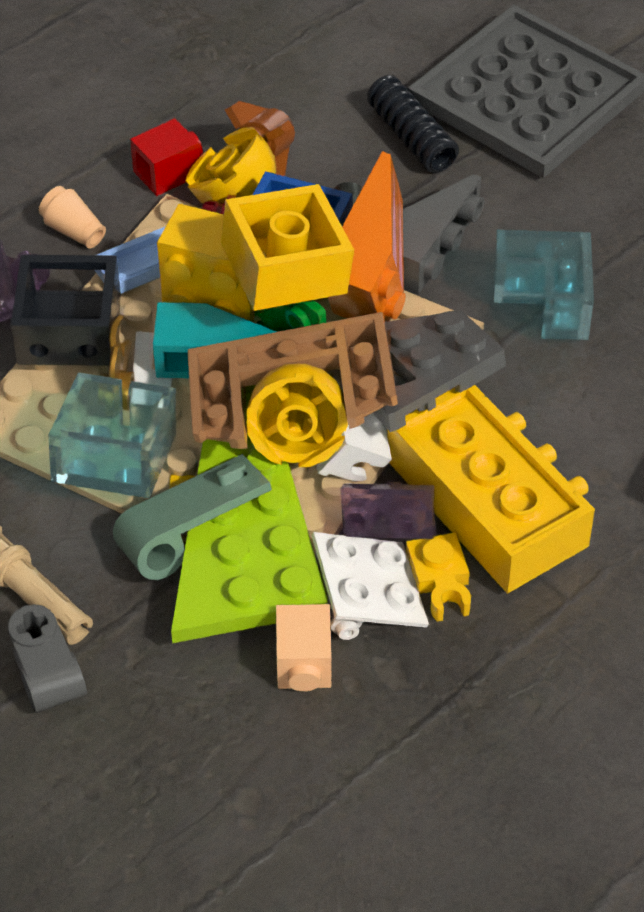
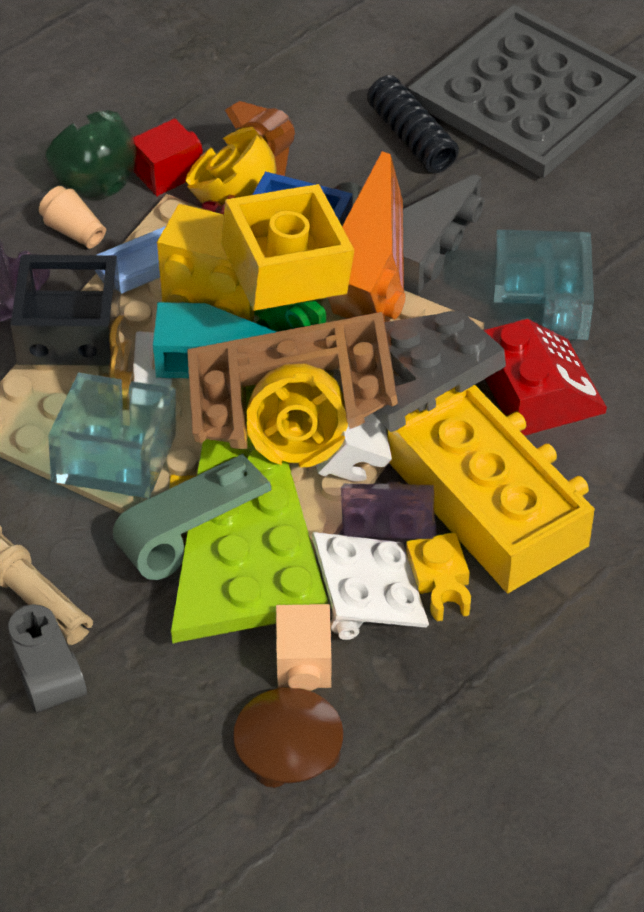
(95, 156): none -> clear green cylinder
(288, 736): none -> reddish brown dish
(542, 378): none -> red slope

